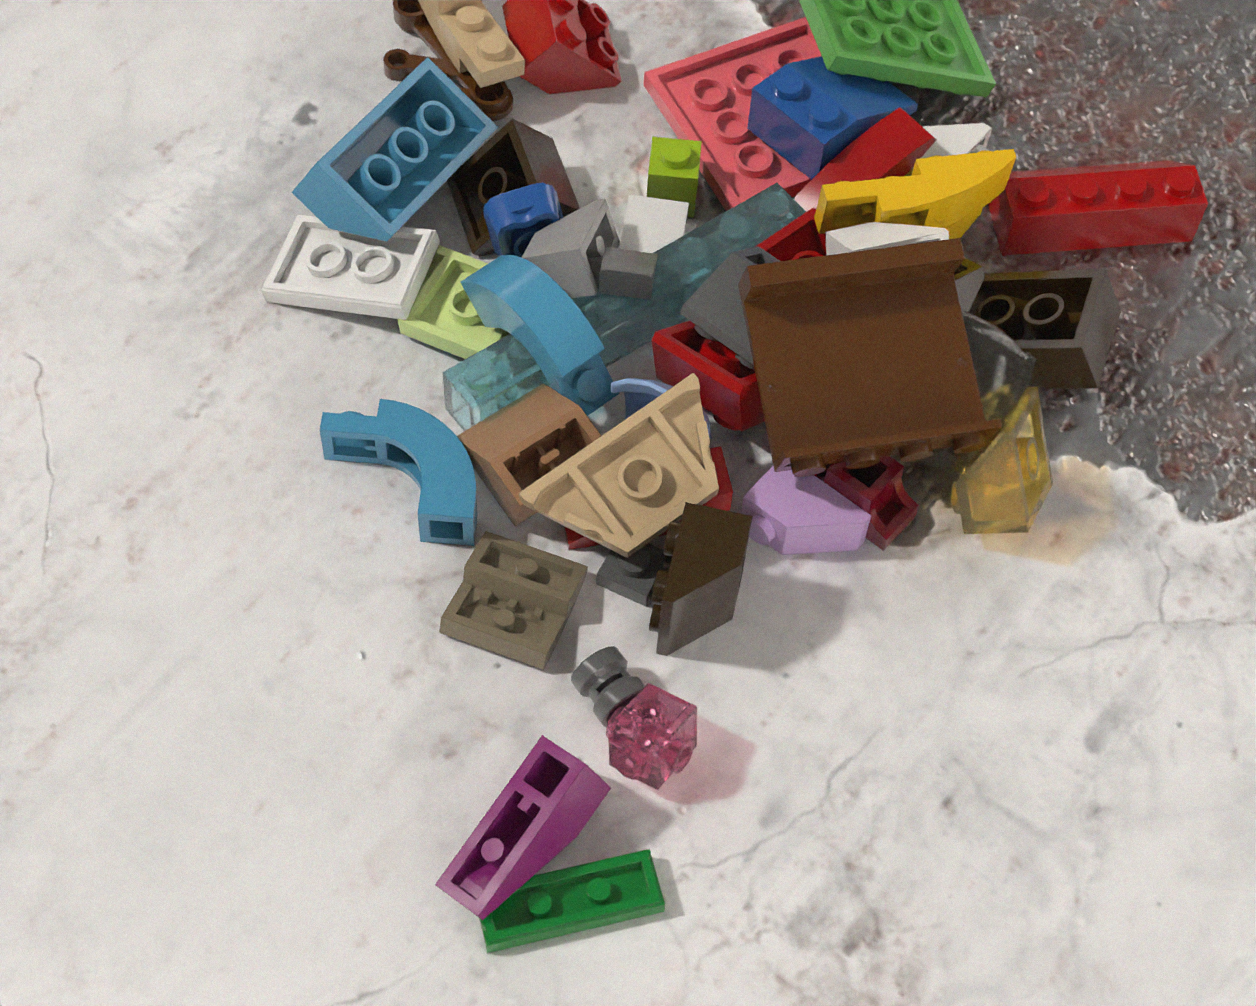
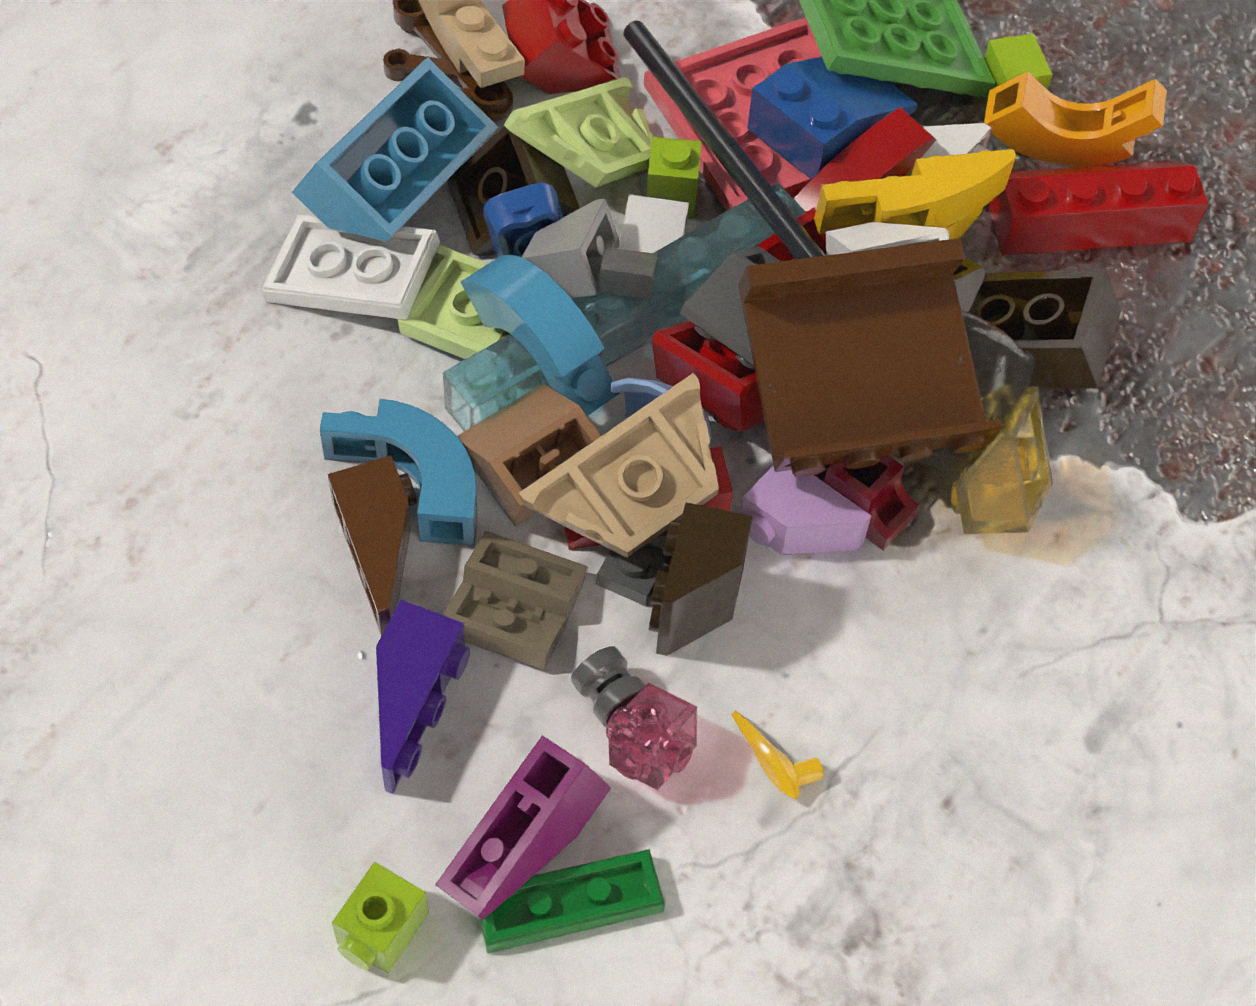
(376, 523): none -> reddish brown slope
(379, 919): none -> lime brick
(413, 669): none -> dark purple slope
(589, 132): none -> yellowish green wing
(721, 143): none -> black piece
(775, 764): none -> yellow bar
(1014, 56): none -> lime brick
(1070, 132): none -> light orange arch

